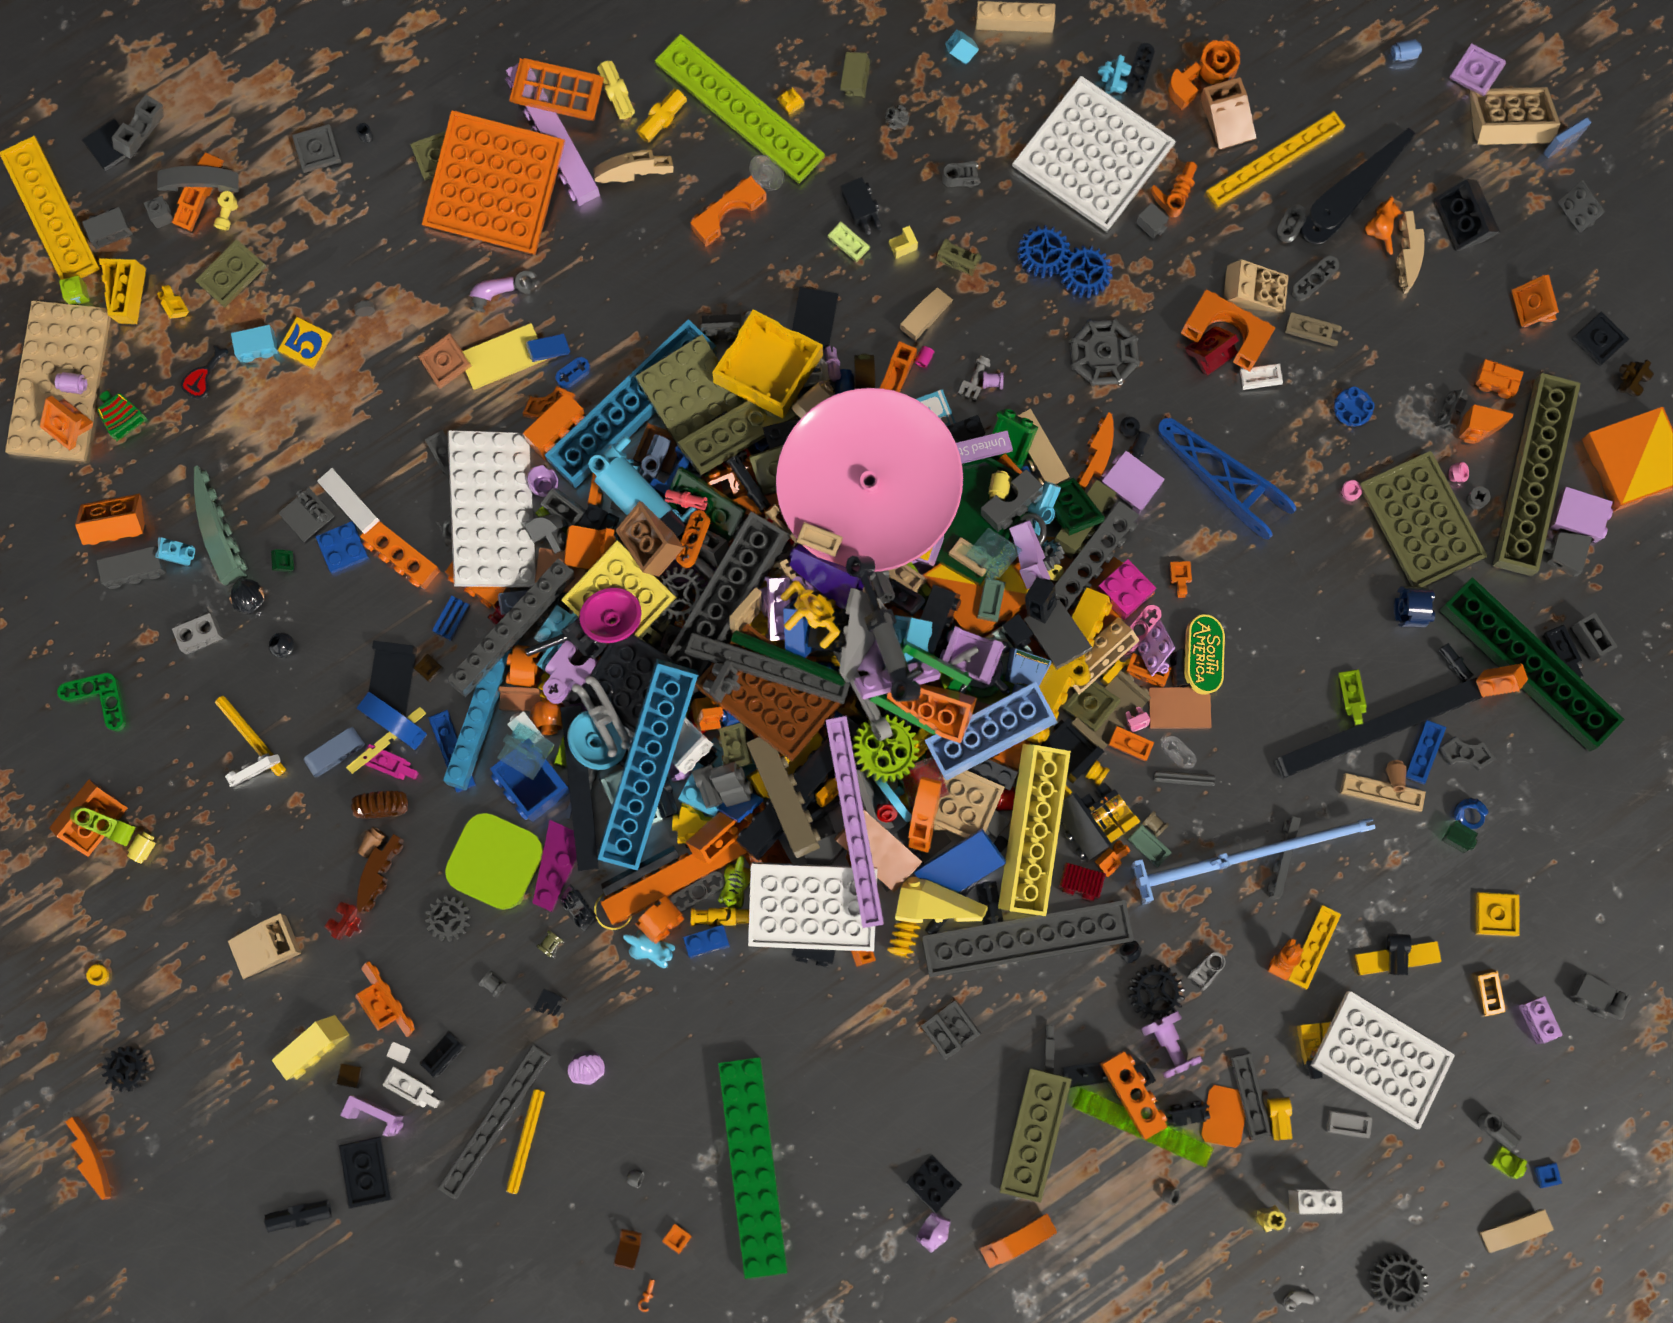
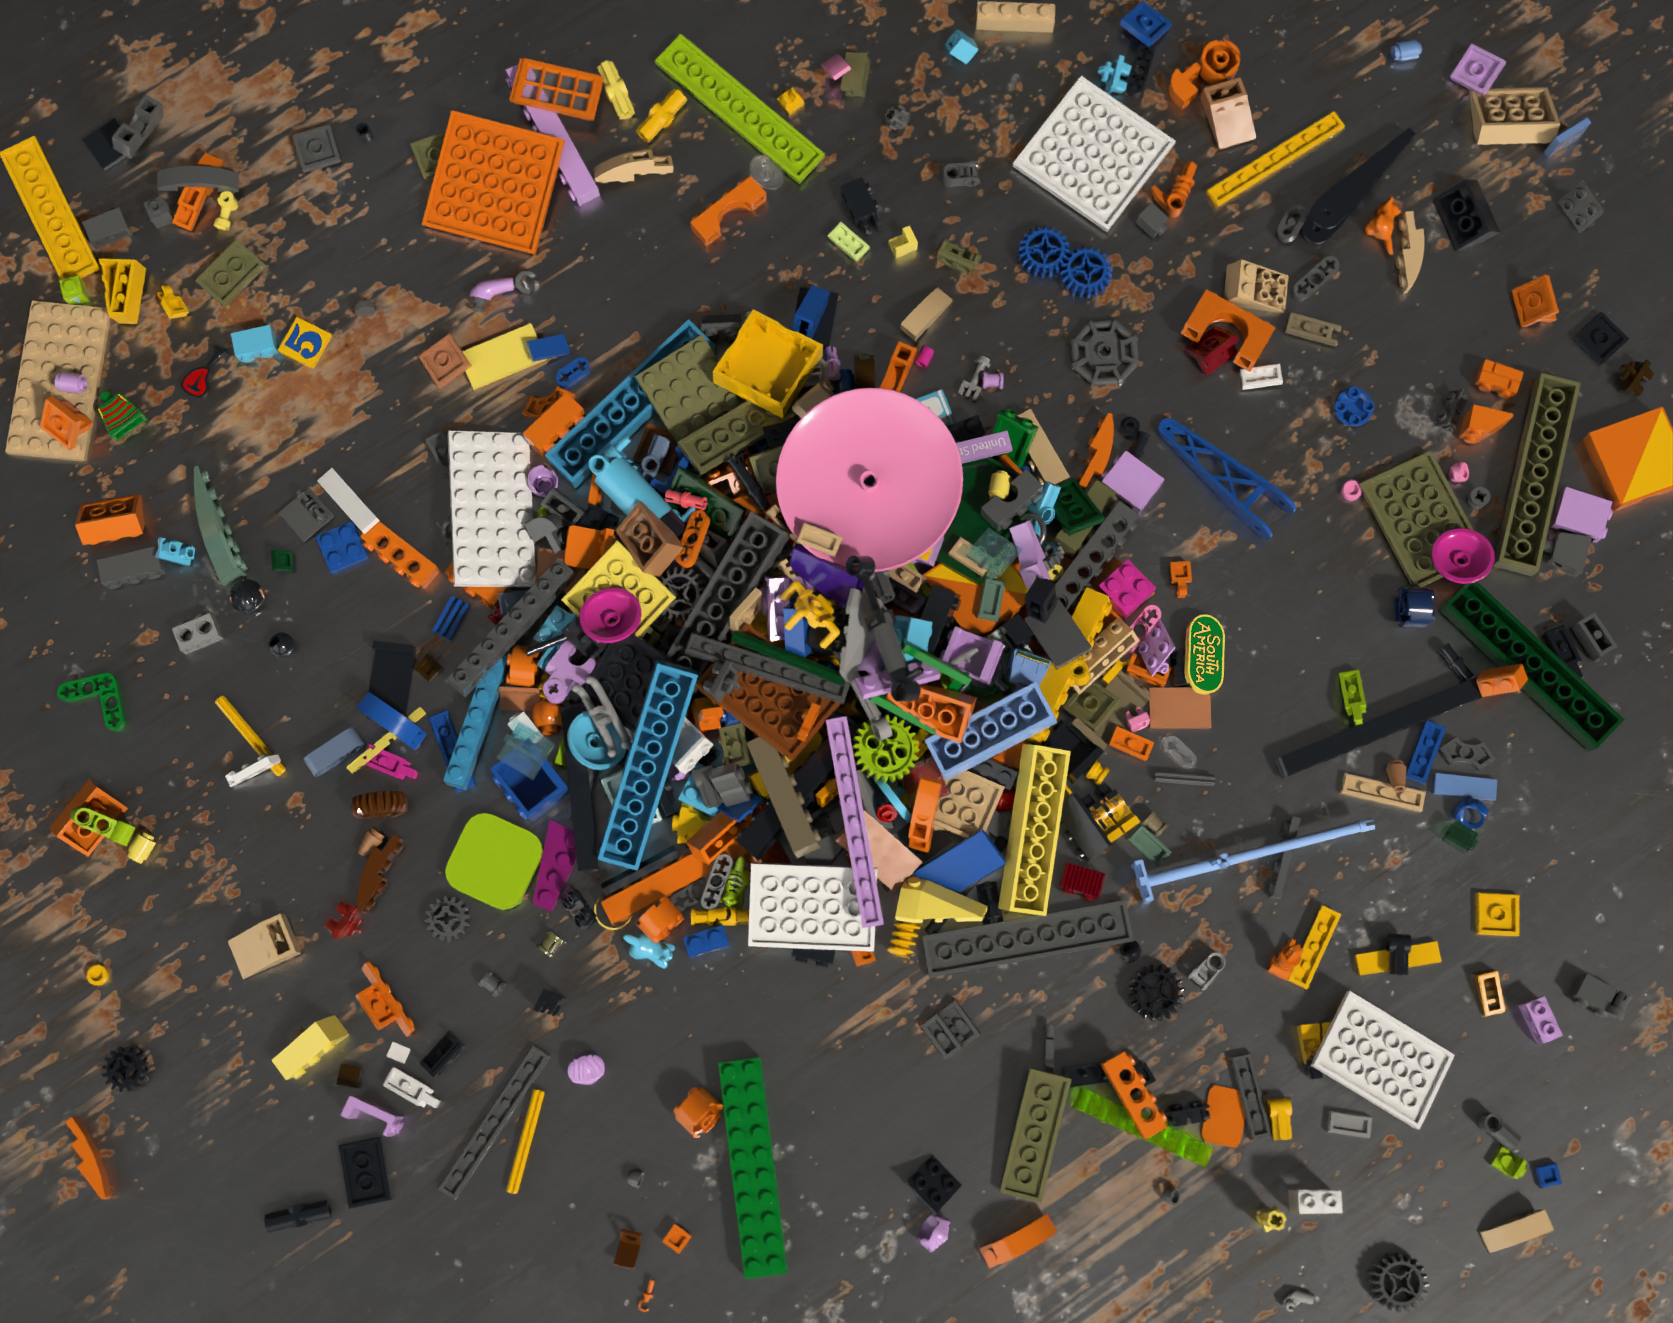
(698, 1111): none -> orange brick
(718, 888): none -> dark grey beam
(809, 717): none -> orange plate
(810, 311): none -> blue slope
(836, 66): none -> bright pink slope
(1110, 859): orange plate -> none
(1145, 23): none -> blue plate
(1168, 1036): lavender piece -> none
(1465, 786): none -> medium blue tile
(1466, 547): none -> dark pink dish

